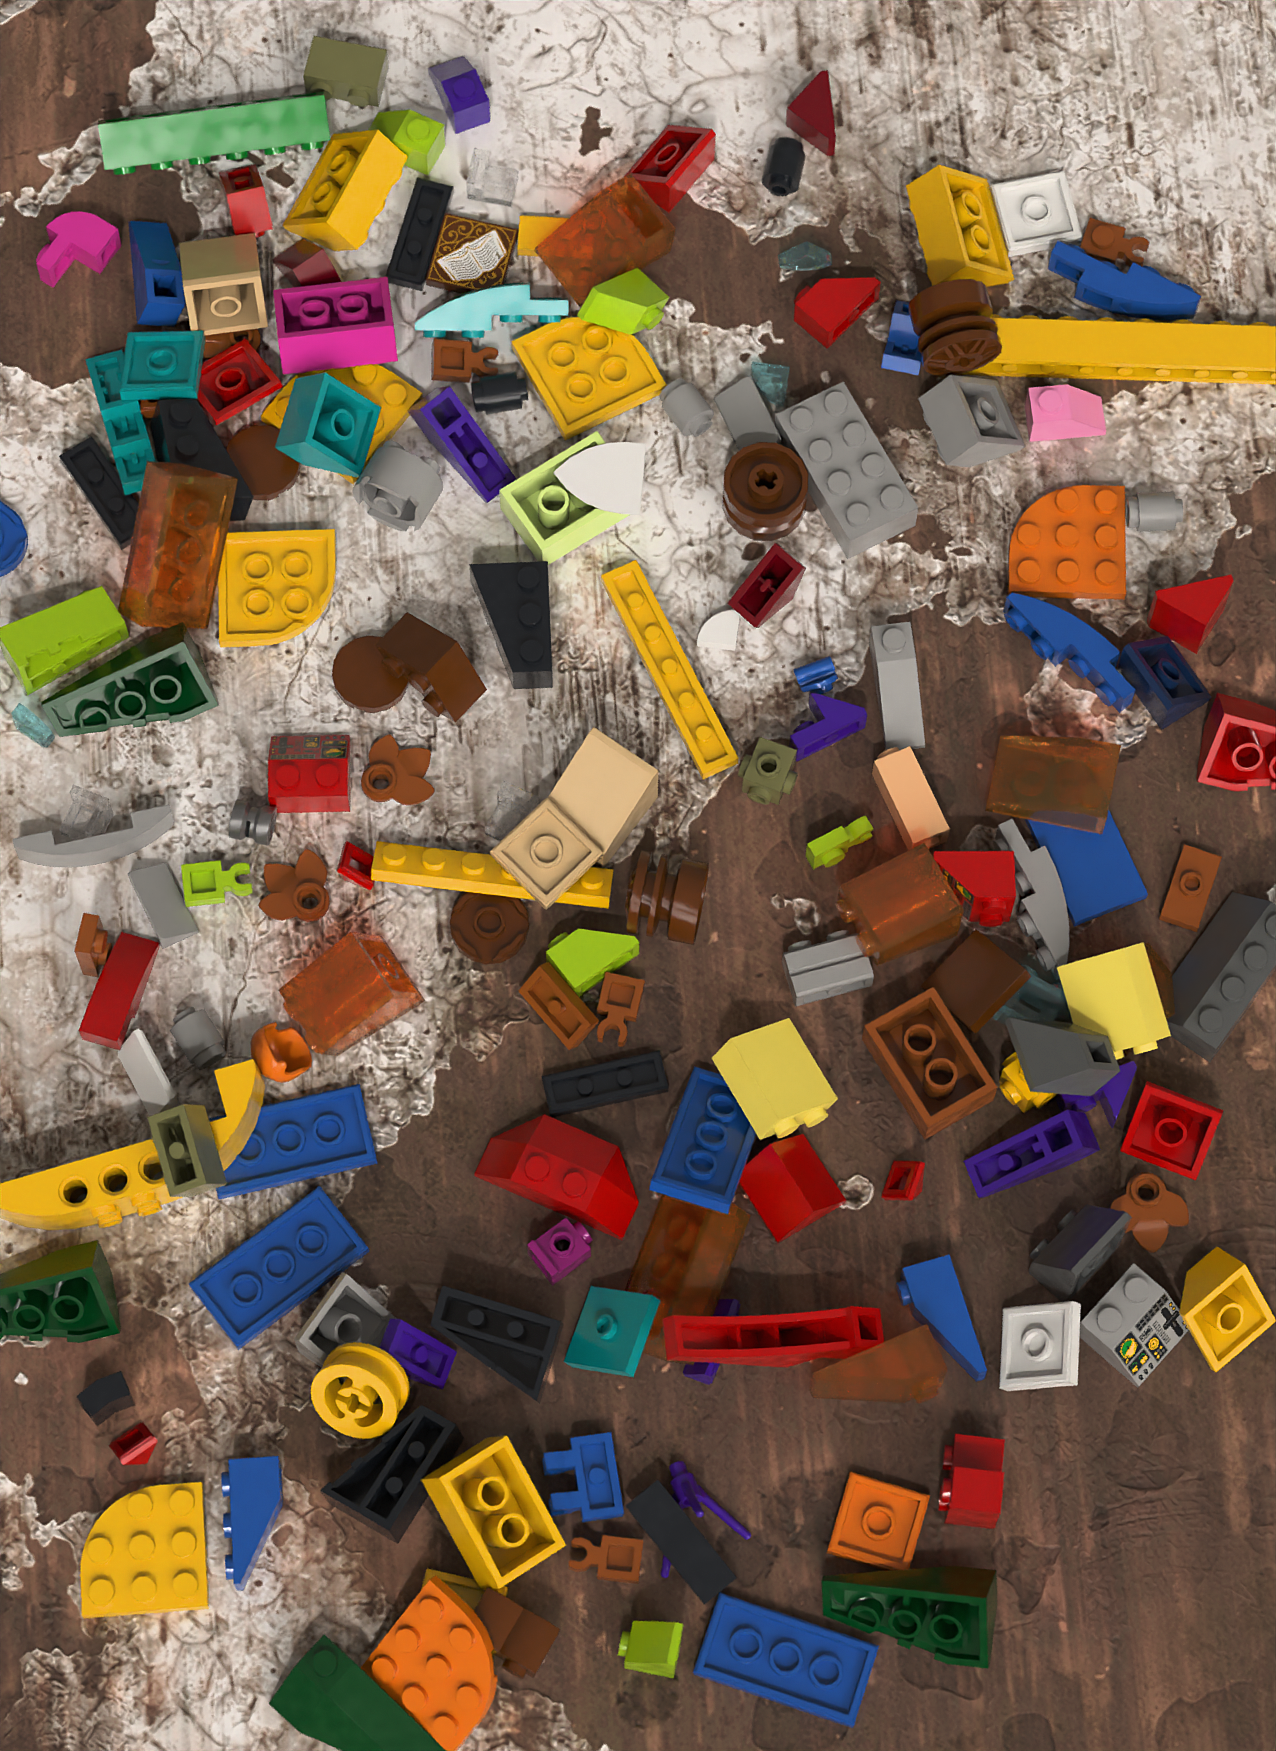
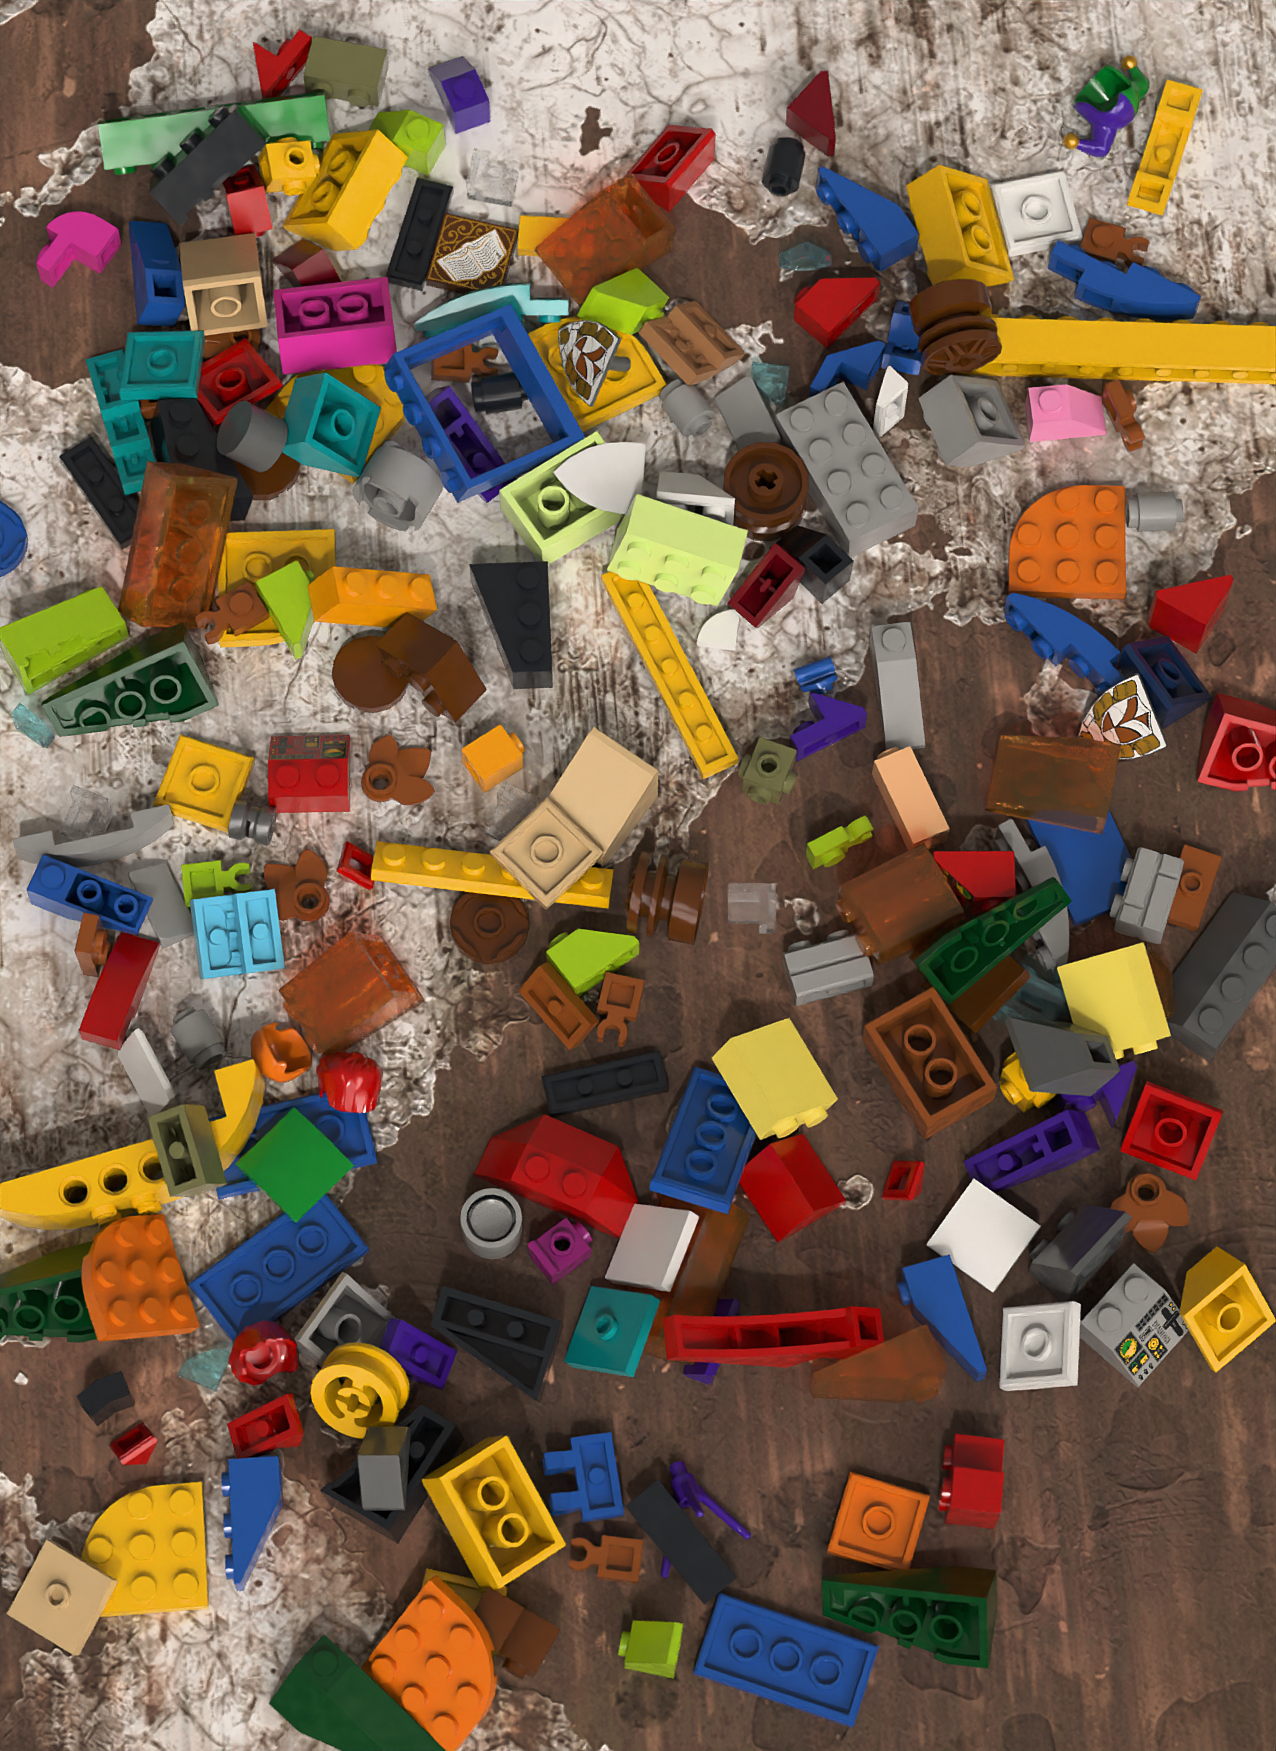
(62, 1597): none -> tan plate
(74, 892): none -> blue slope
(136, 1282): none -> orange plate
(204, 782): none -> yellow tile
(205, 161): none -> black wedge
(206, 1368): none -> clear light blue tile
(237, 610): none -> dark orange plate
(237, 934): none -> medium azure slope
(252, 436): none -> dark grey piece
(262, 1352): none -> red hair
(267, 1428): none -> red slope
(279, 71): none -> red slope
(288, 166): none -> yellow brick
(289, 604): none -> lime slope
(294, 1164): none -> green slope
(350, 1081): none -> red hair
(370, 596): none -> light orange brick
(384, 1468): none -> dark grey slope
(491, 1223): none -> light grey piece
(493, 757): none -> light orange brick
(530, 373): none -> blue window
(587, 355): none -> shield
(652, 1247): none -> white tile
(677, 550): none -> yellowish green brick
(692, 343): none -> medium nougat slope
(695, 495): none -> white slope
(753, 905): none -> clear panel
(825, 562): none -> black slope
(852, 365): none -> blue slope
(874, 222): none -> blue slope
(890, 402): none -> white slope
(976, 944): none -> dark green wedge
(983, 1235): none -> white tile
(1108, 105): none -> piece
(1121, 408): none -> dark orange plate
(1125, 718): none -> shield
(1148, 895): none -> light grey brick
(1165, 147): none -> yellow slope

